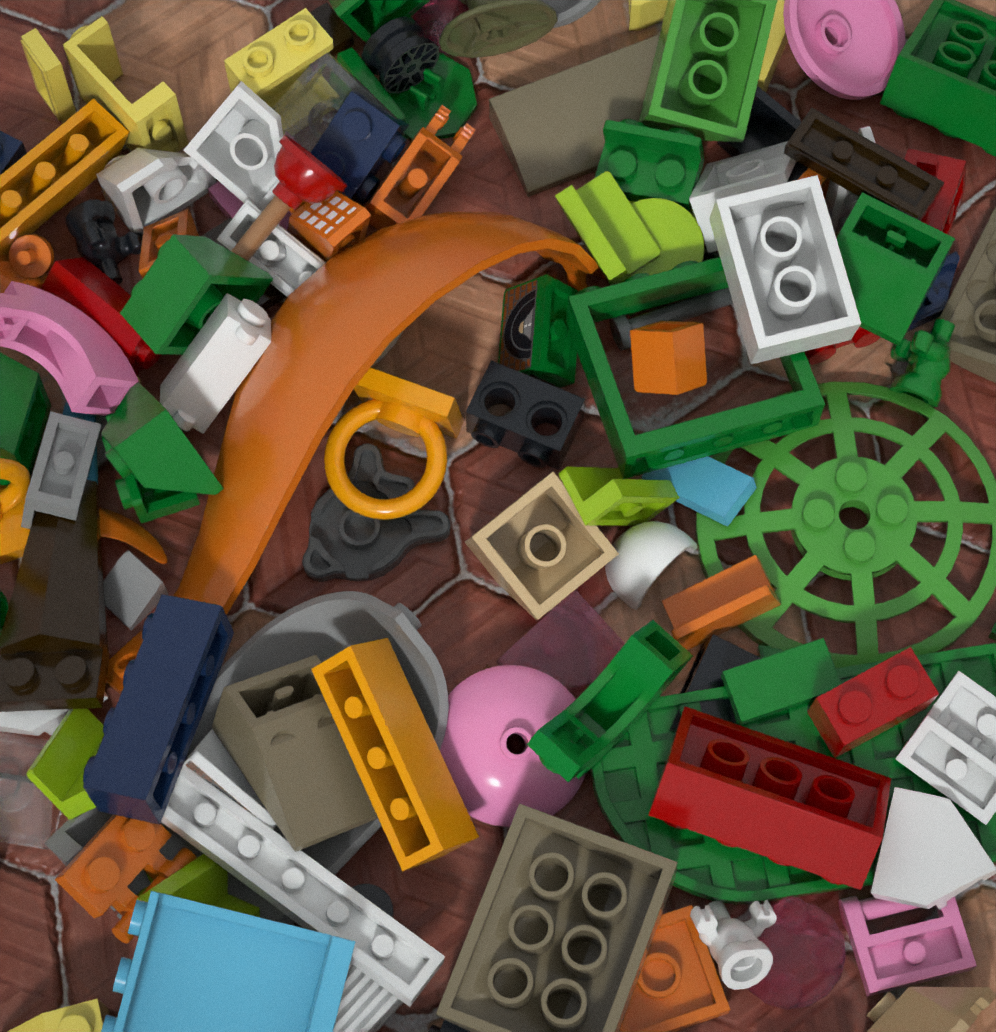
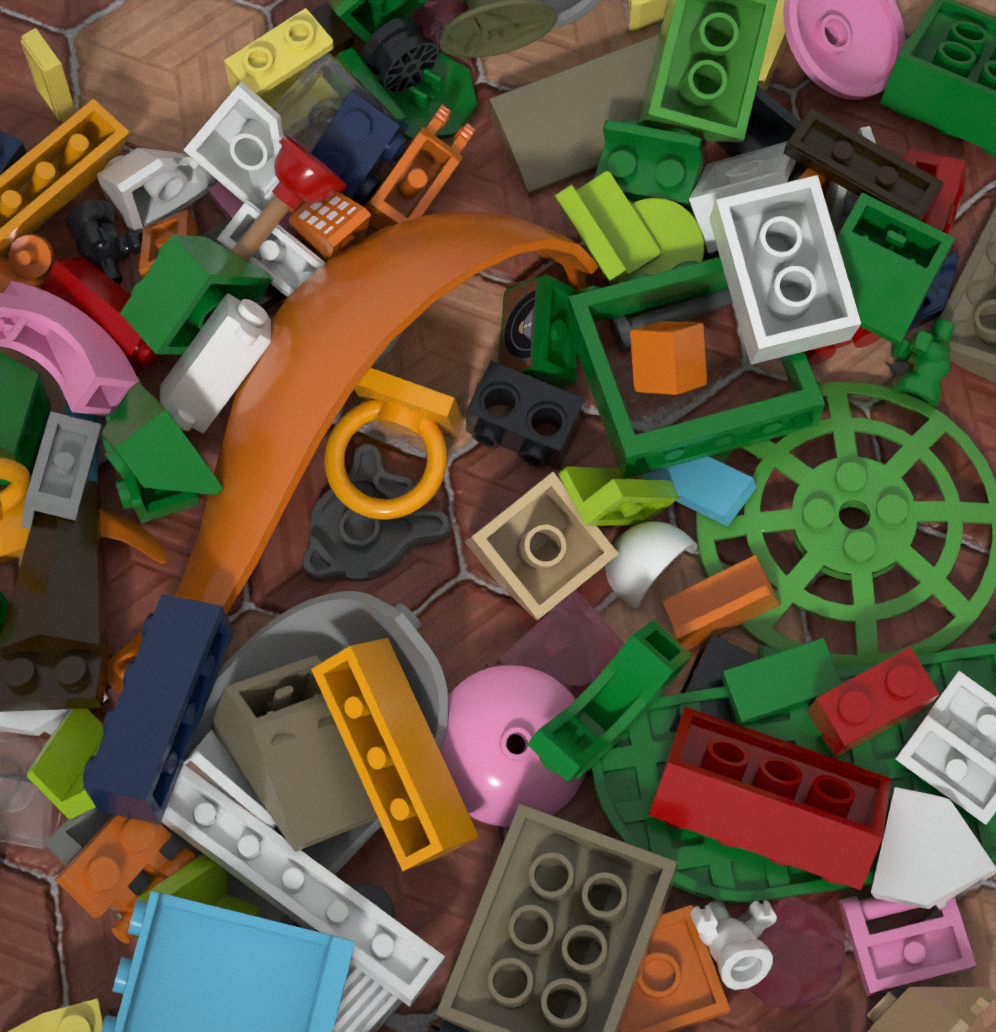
(132, 590): light grey slope -> none
(151, 120): light yellow panel -> none

